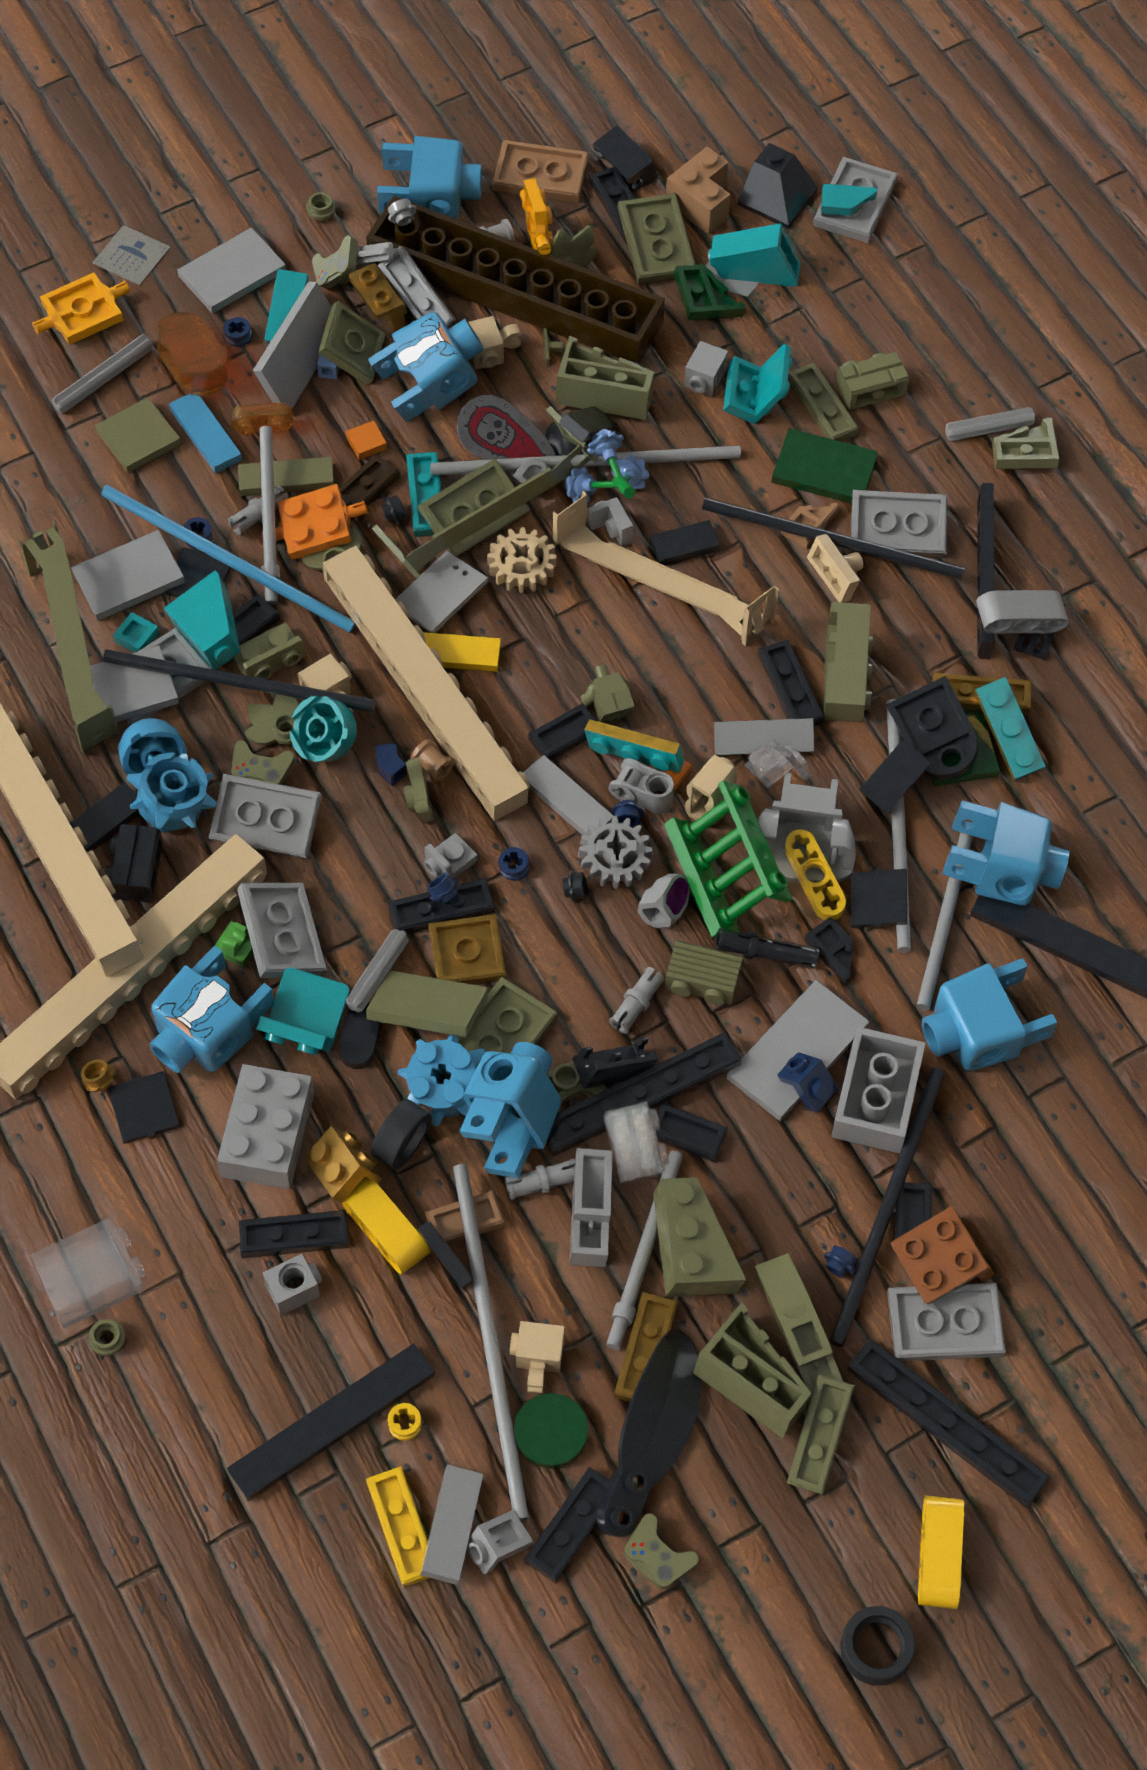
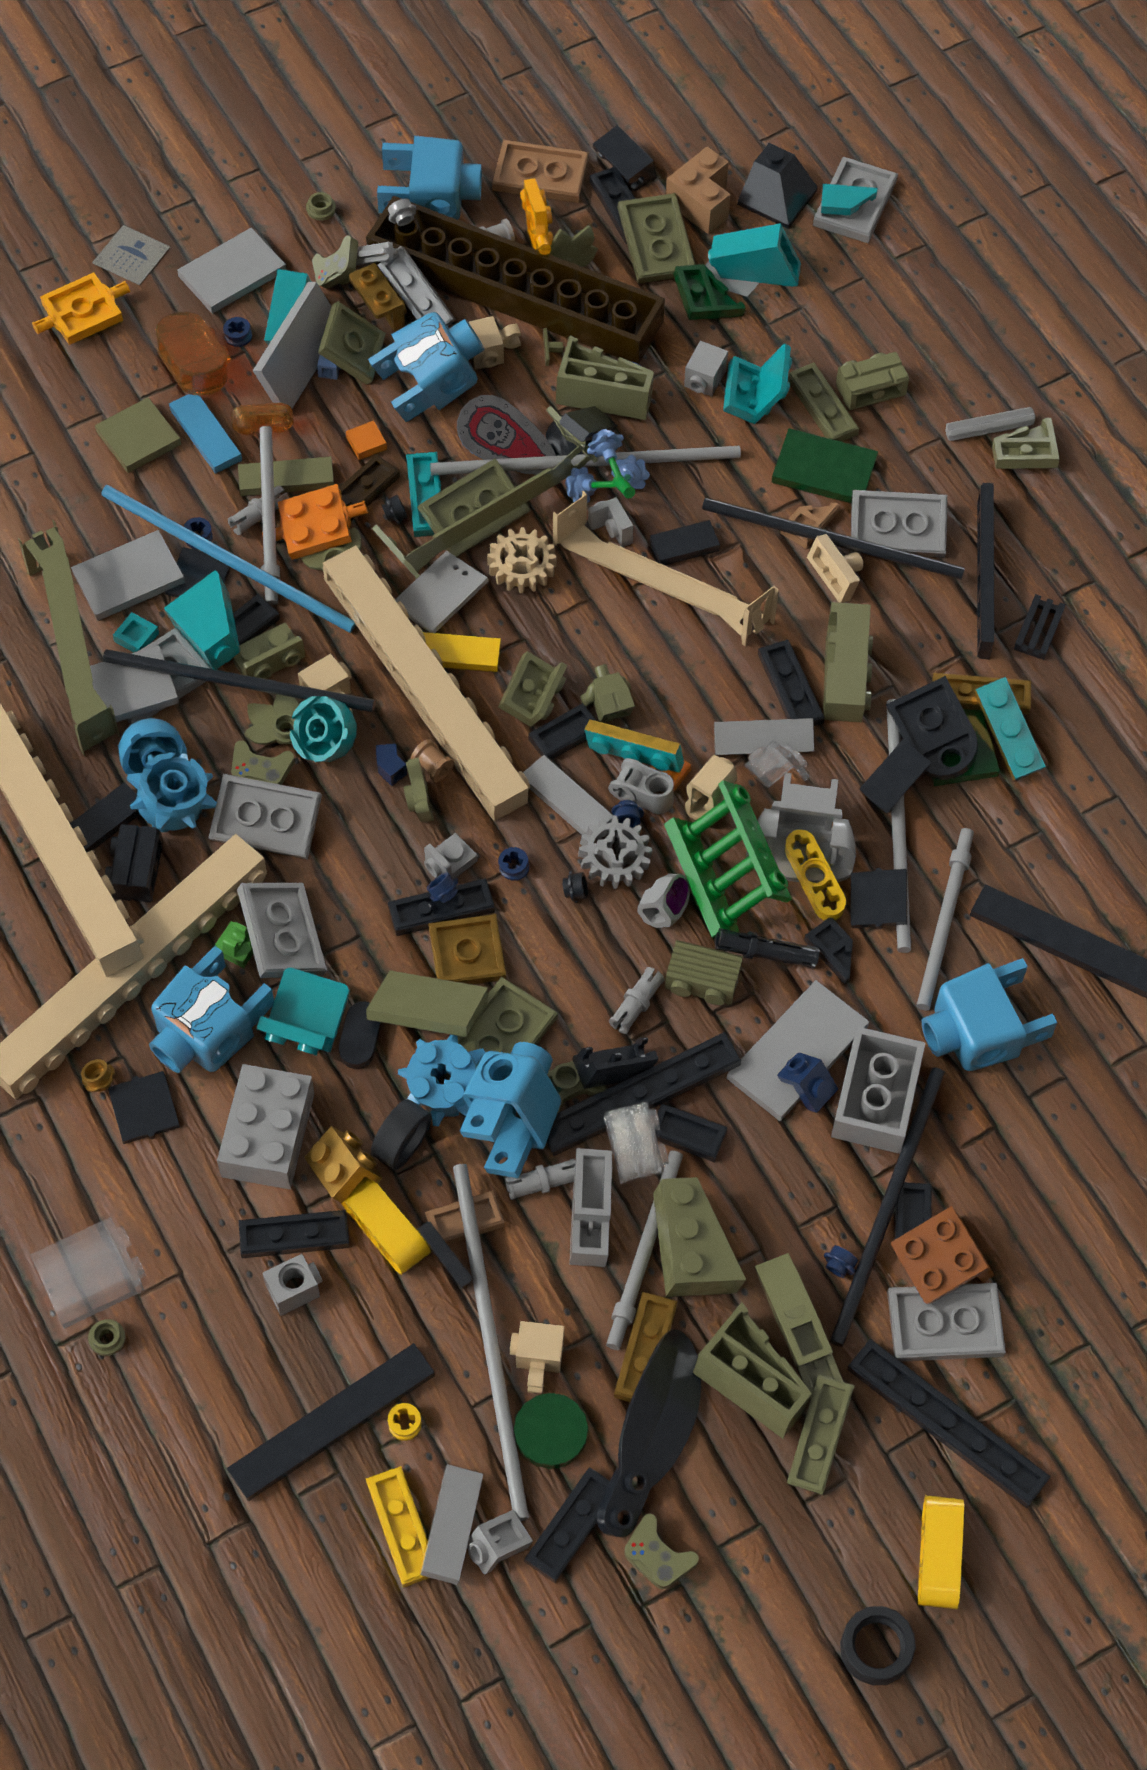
(102, 373): light grey axle -> none
(376, 970): light grey axle -> none
(529, 469): light grey tile -> none
(532, 689): none -> olive bracket
(1013, 854): dark azure piece -> none
(1022, 611): light grey beam -> none

